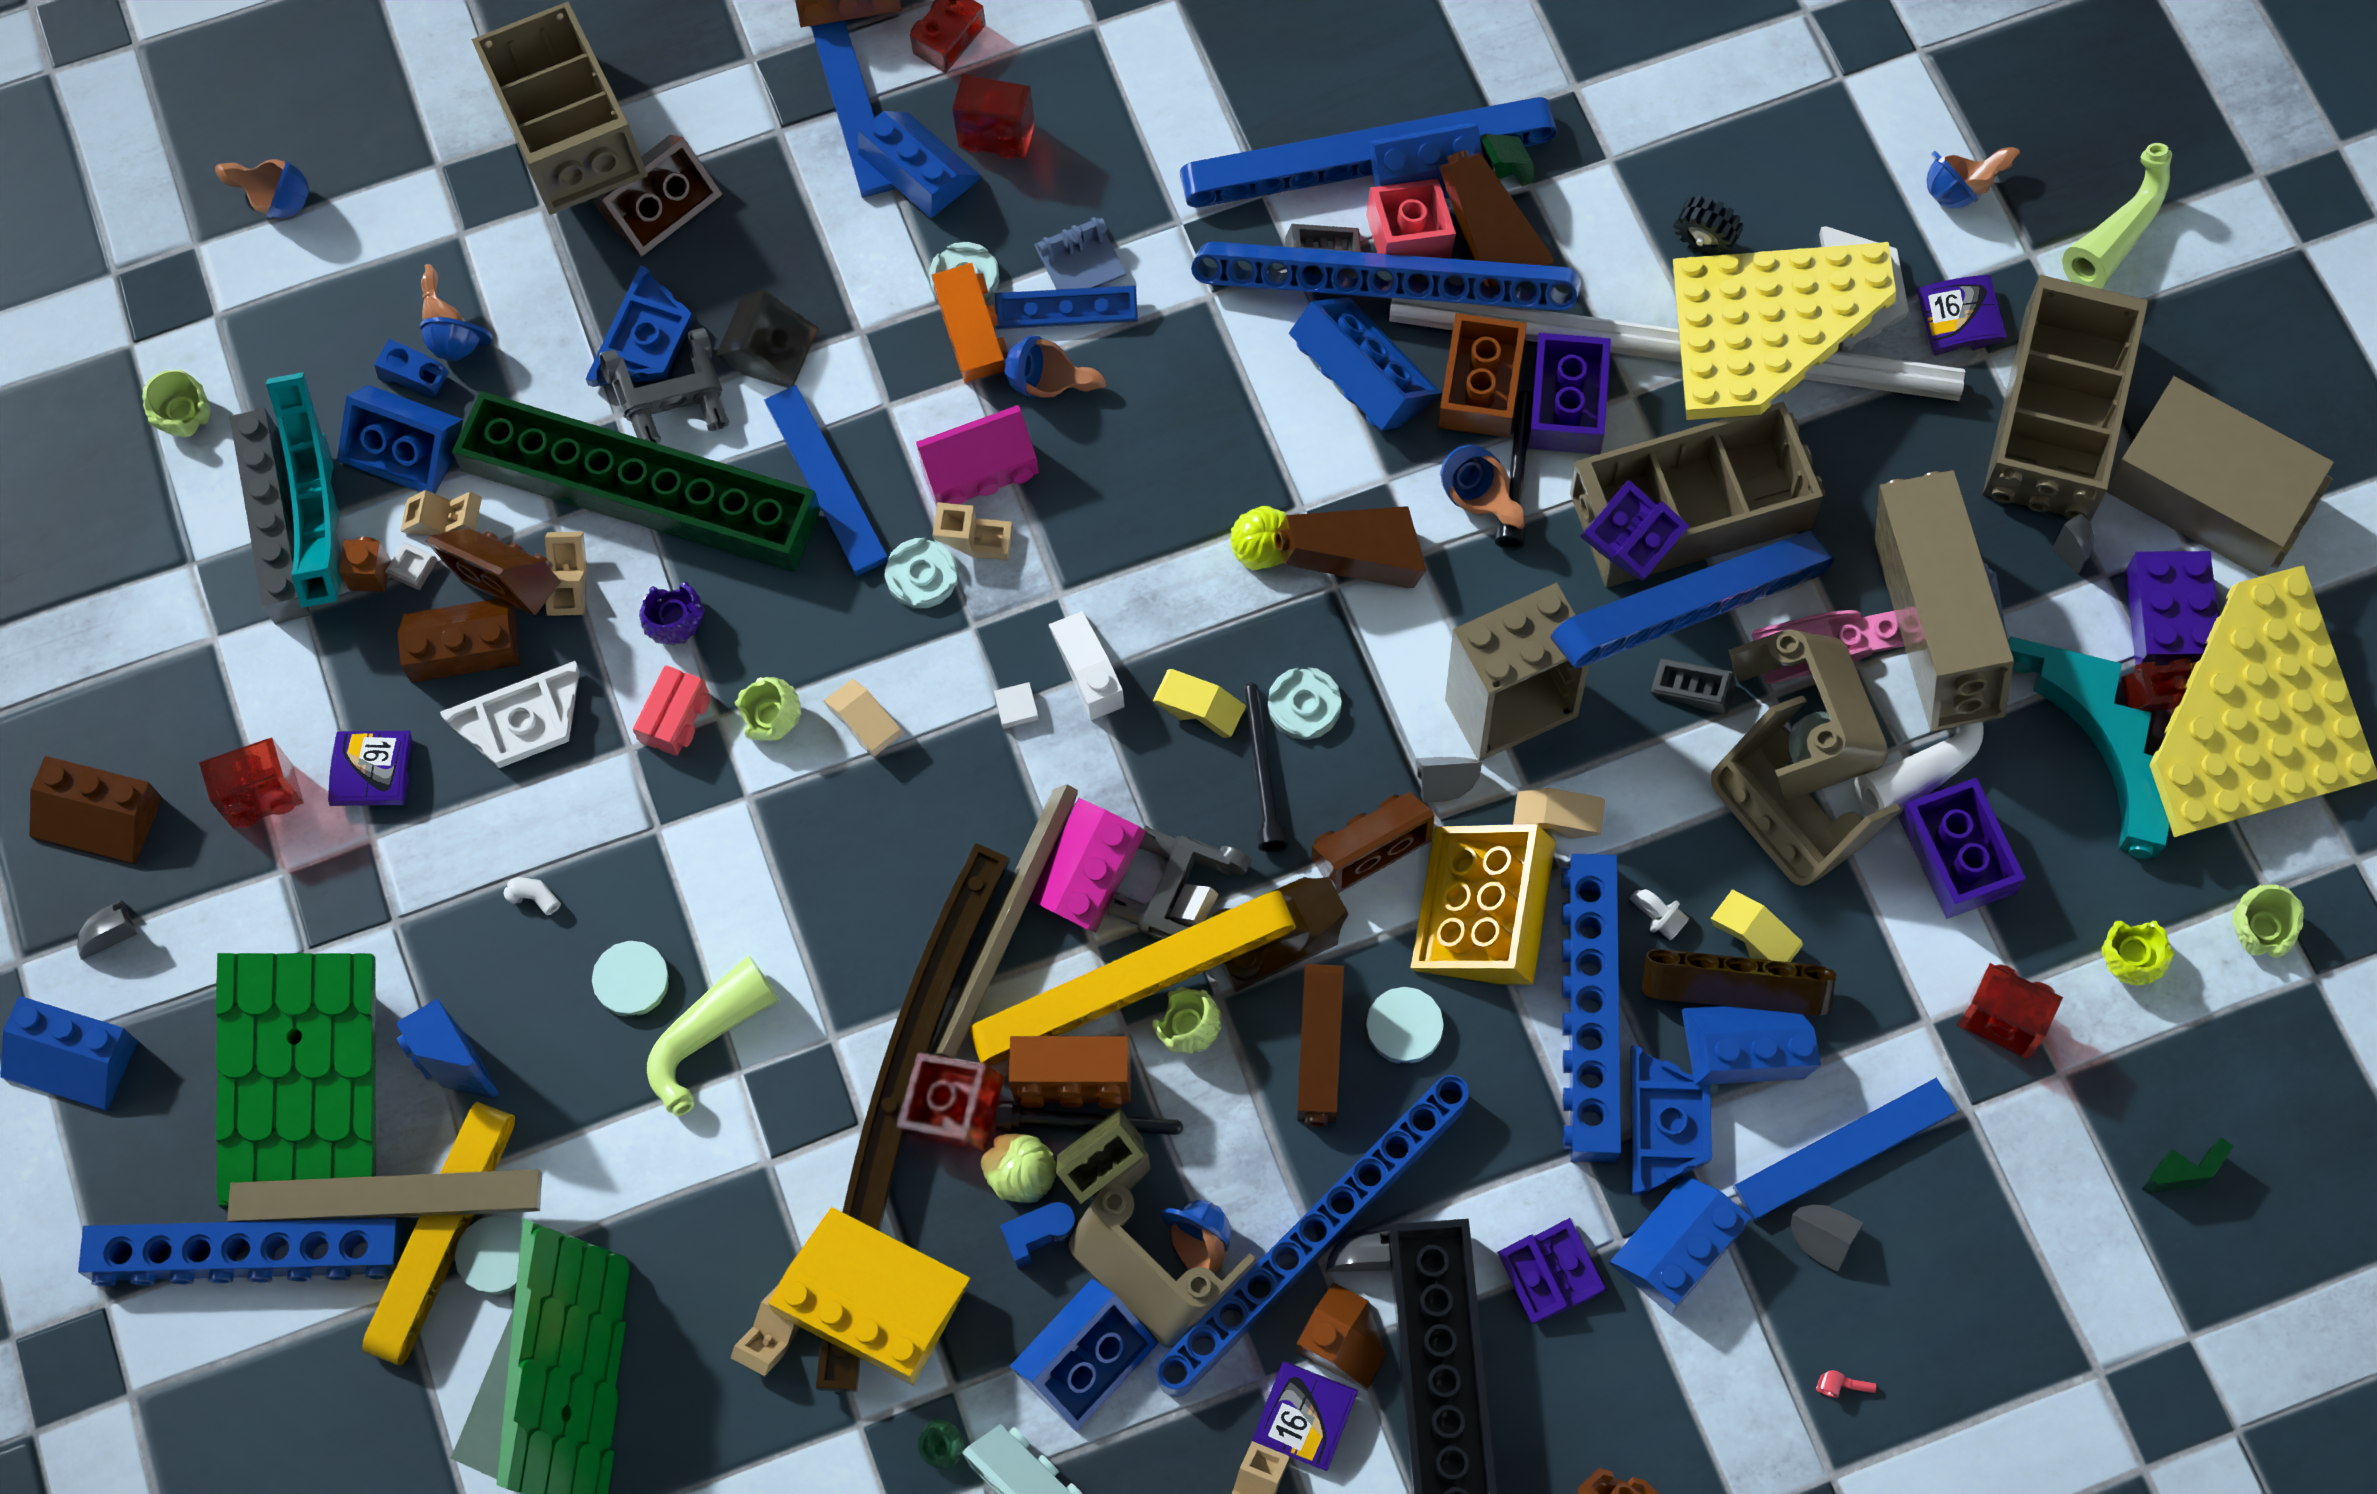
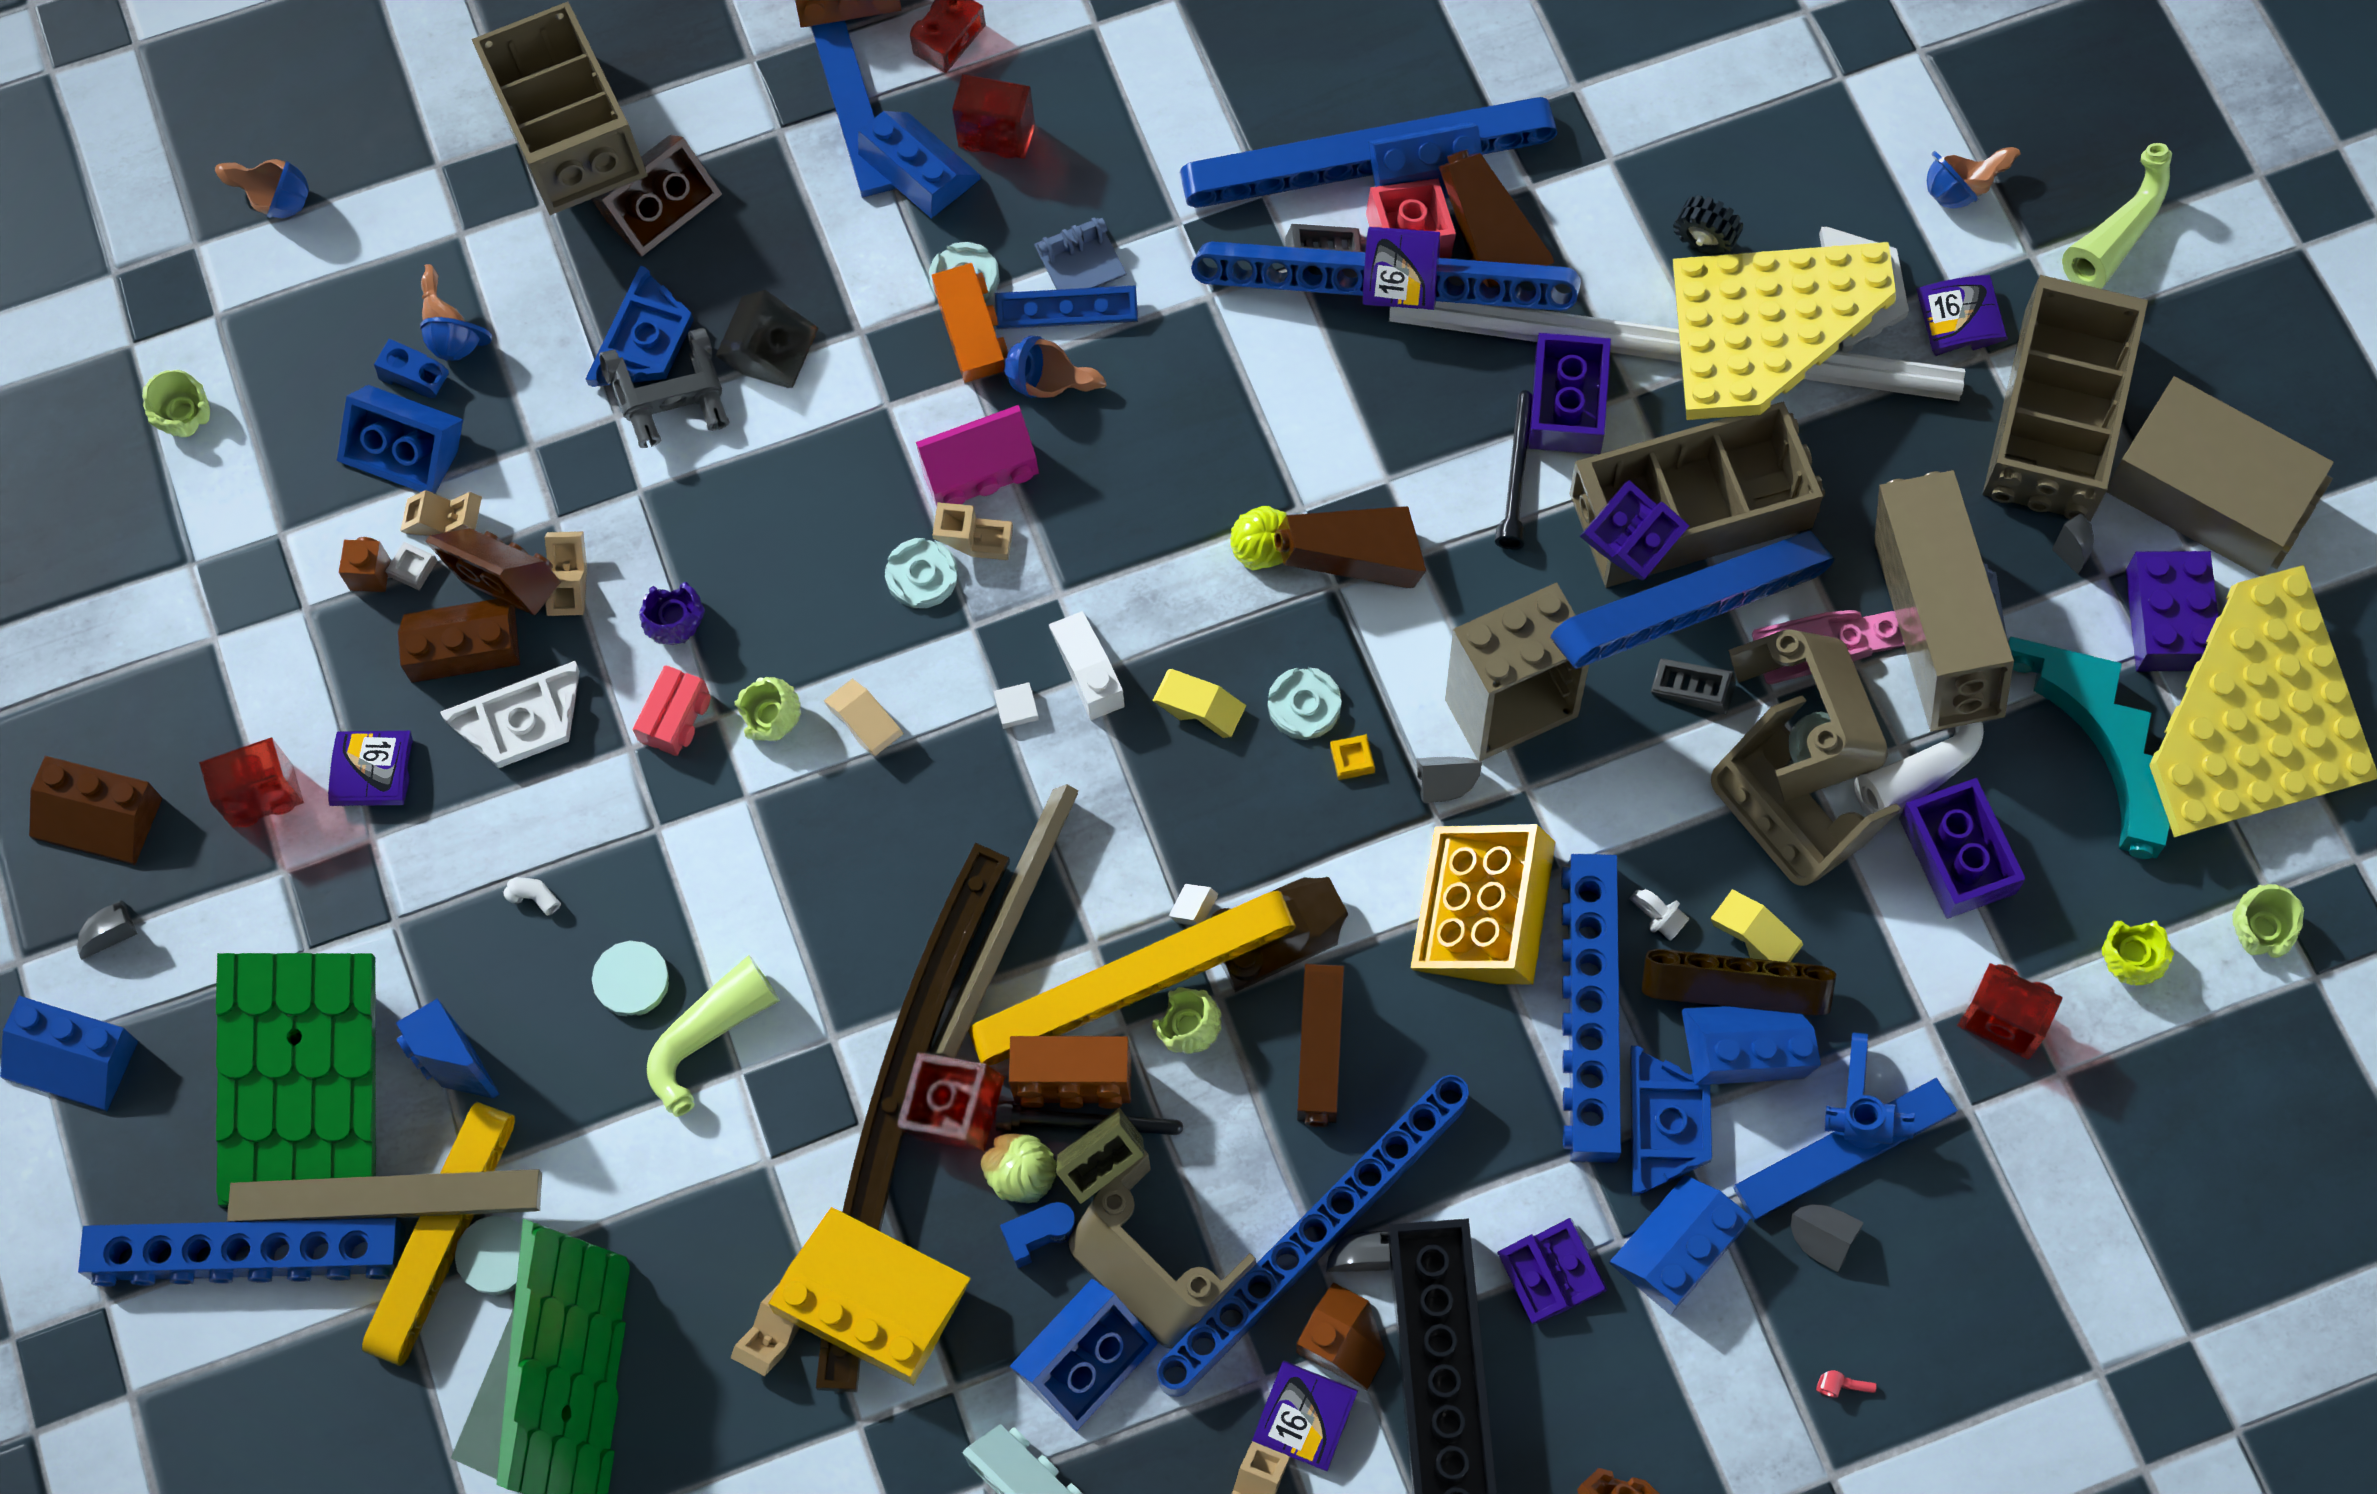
(267, 512): dark grey brick -> none
(313, 501): teal arch -> none
(637, 481): dark green brick -> none
(827, 480): blue tile -> none
(940, 1444): clear green hat -> none
(1087, 864): dark pink slope -> none
(1180, 856): dark grey connector -> none
(1199, 1233): piece -> none
(1271, 834): black piece -> none
(1352, 757): none -> yellow tile
(1363, 362): blue slope -> none
(1373, 840): reddish brown slope -> none
(1401, 268): none -> slope
(1404, 1025): light aqua tile -> none
(1480, 484): piece -> none
(1482, 375): dark orange brick -> none
(1507, 156): dark green slope -> none
(1564, 811): tan slope -> none
(1862, 1106): none -> blue piece
(2155, 686): clear red brick -> none
(2179, 1173): dark green slope -> none

